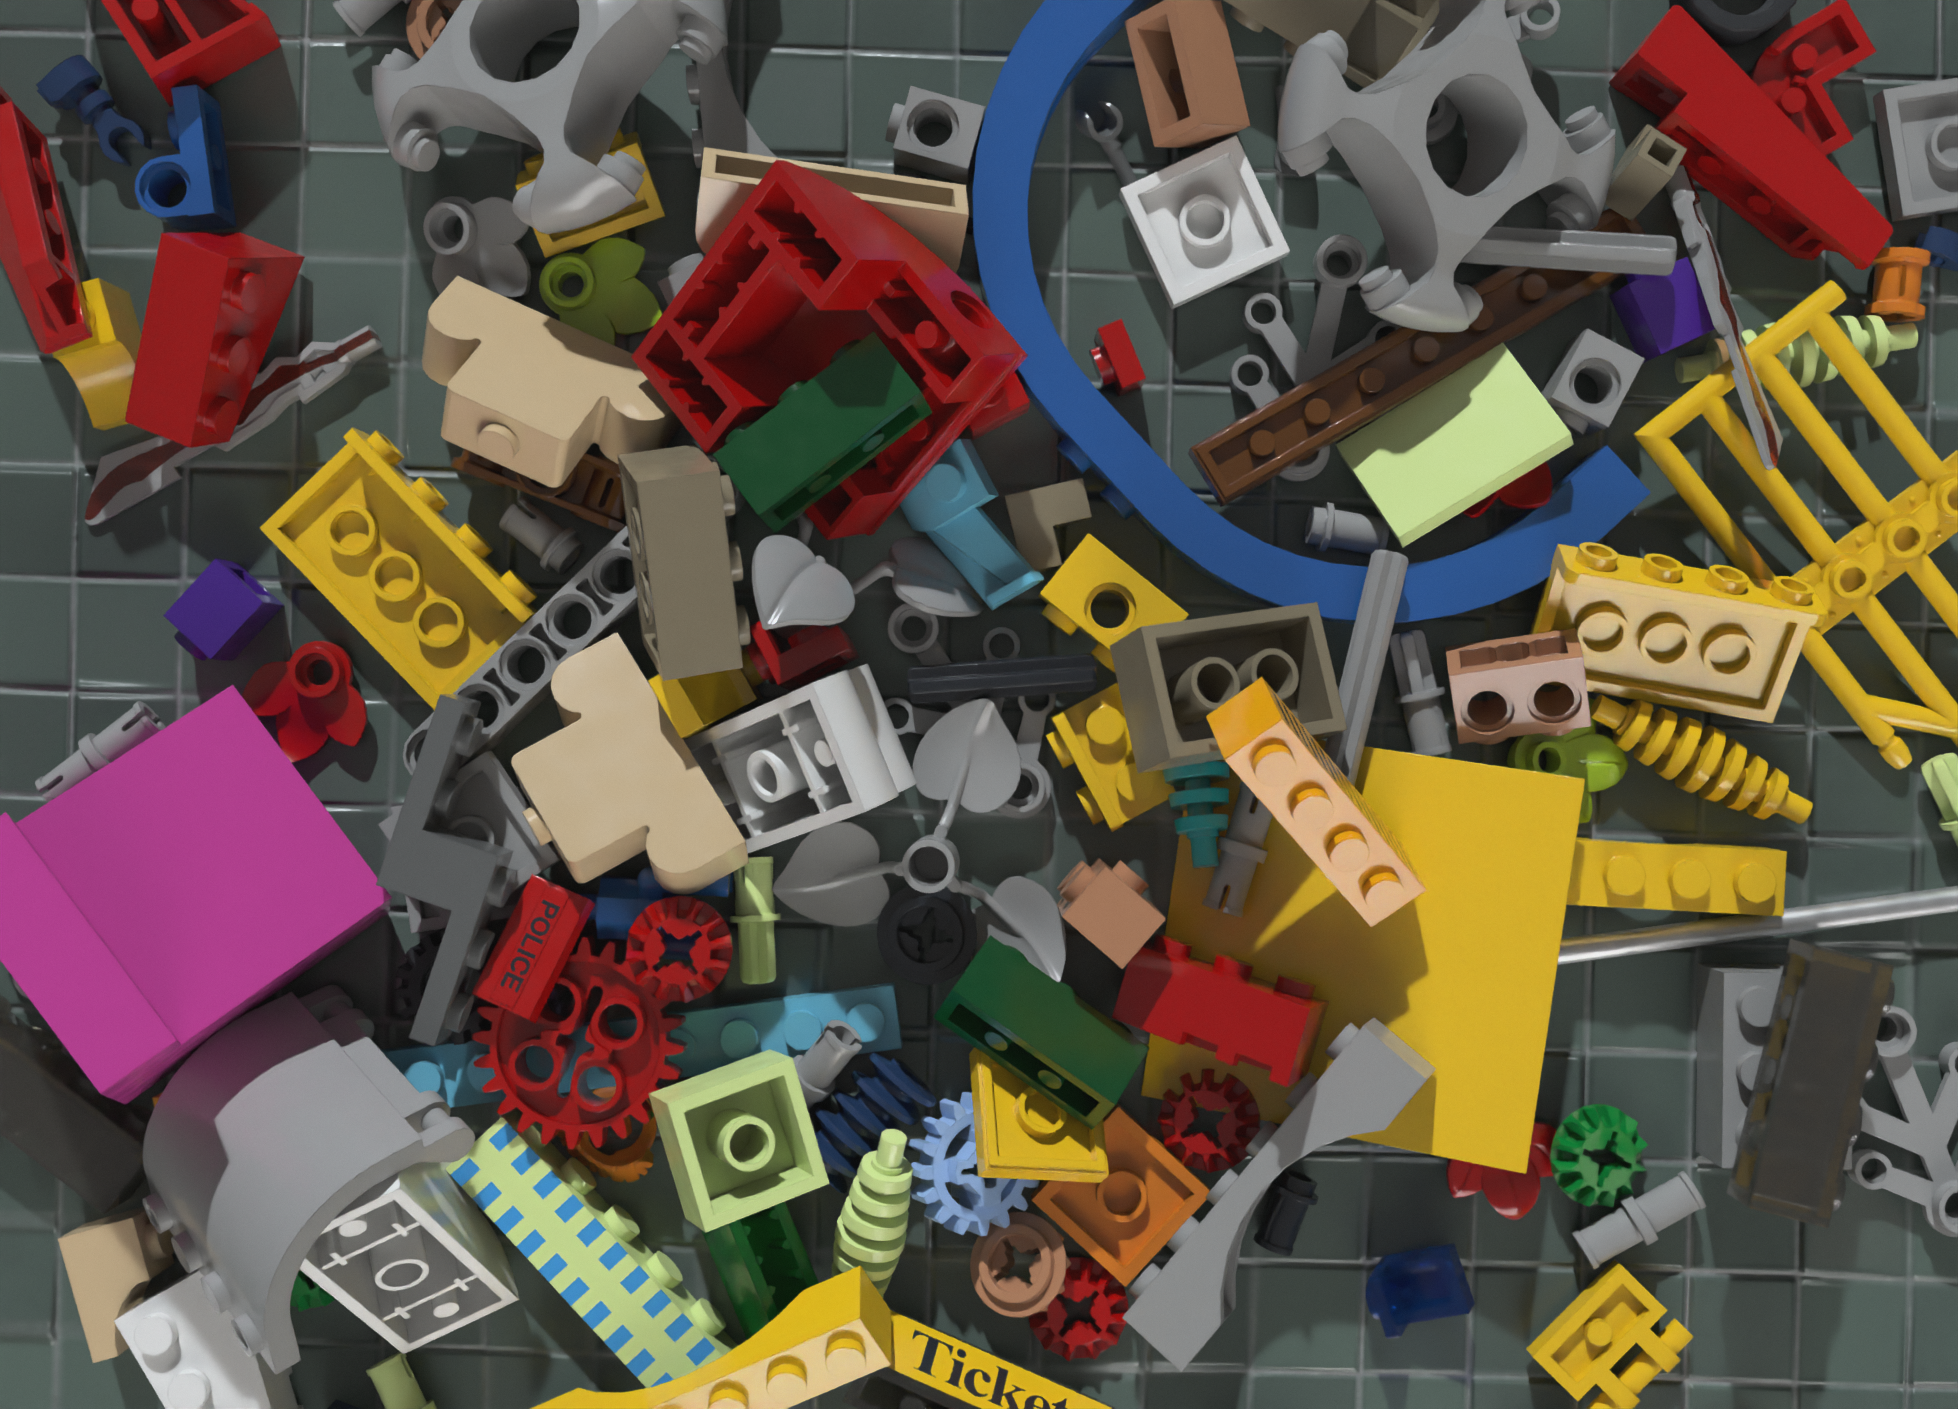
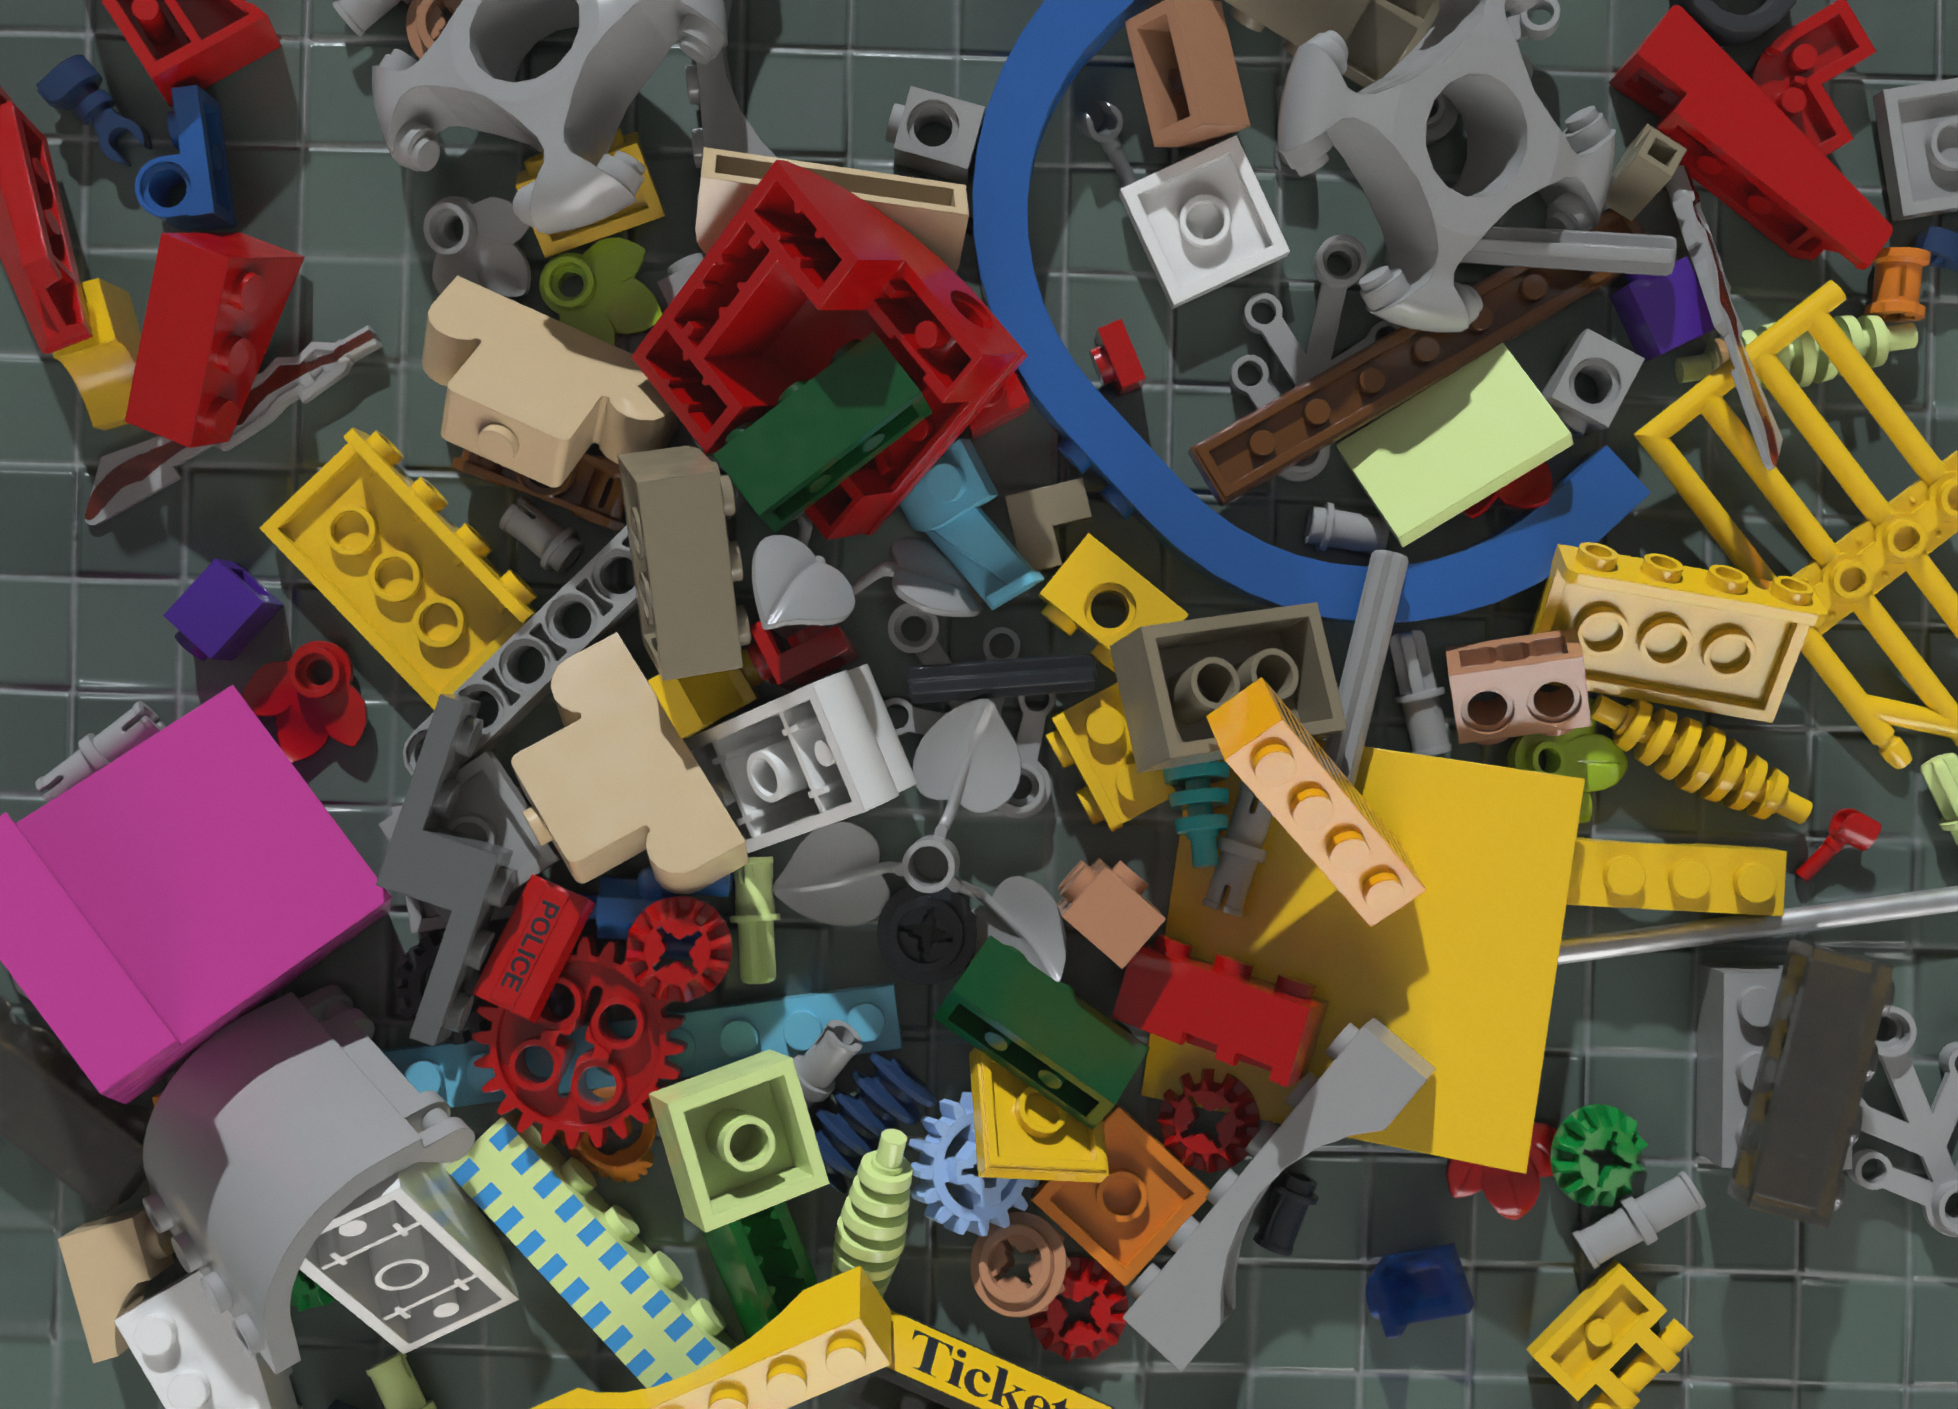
(1845, 827): none -> red hand

